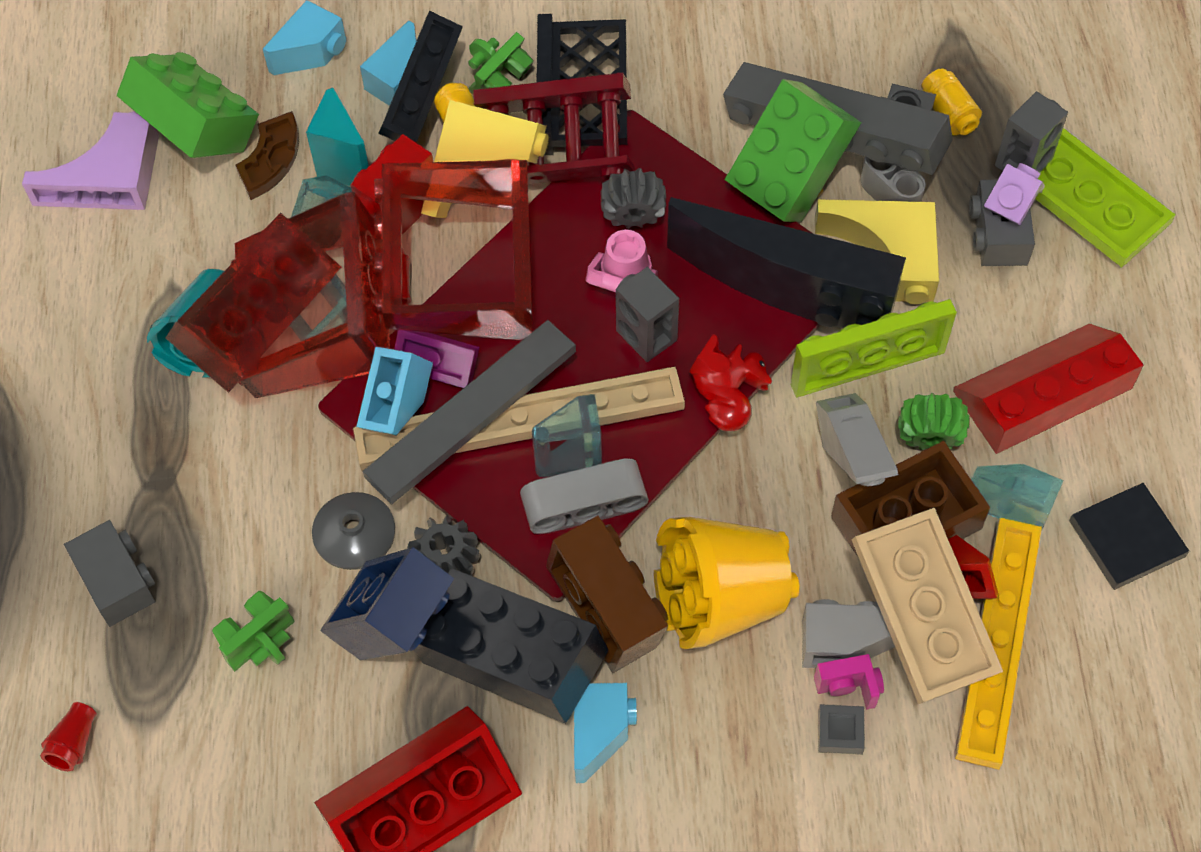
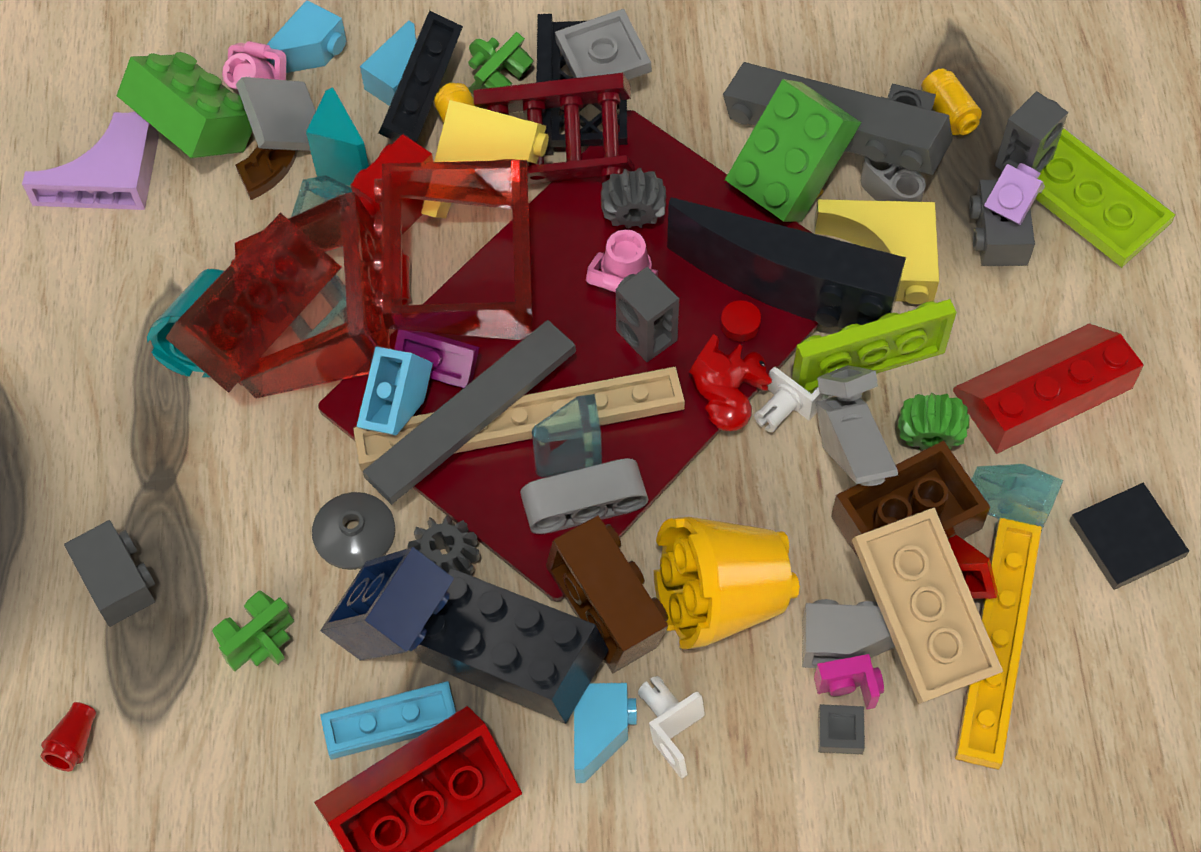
(251, 61): none -> bright pink piece
(277, 112): none -> light grey tile
(386, 720): none -> medium azure tile
(603, 47): none -> light grey plate
(671, 719): none -> white bracket
(740, 320): none -> red tile
(786, 398): none -> white bracket
(847, 382): none -> light grey plate

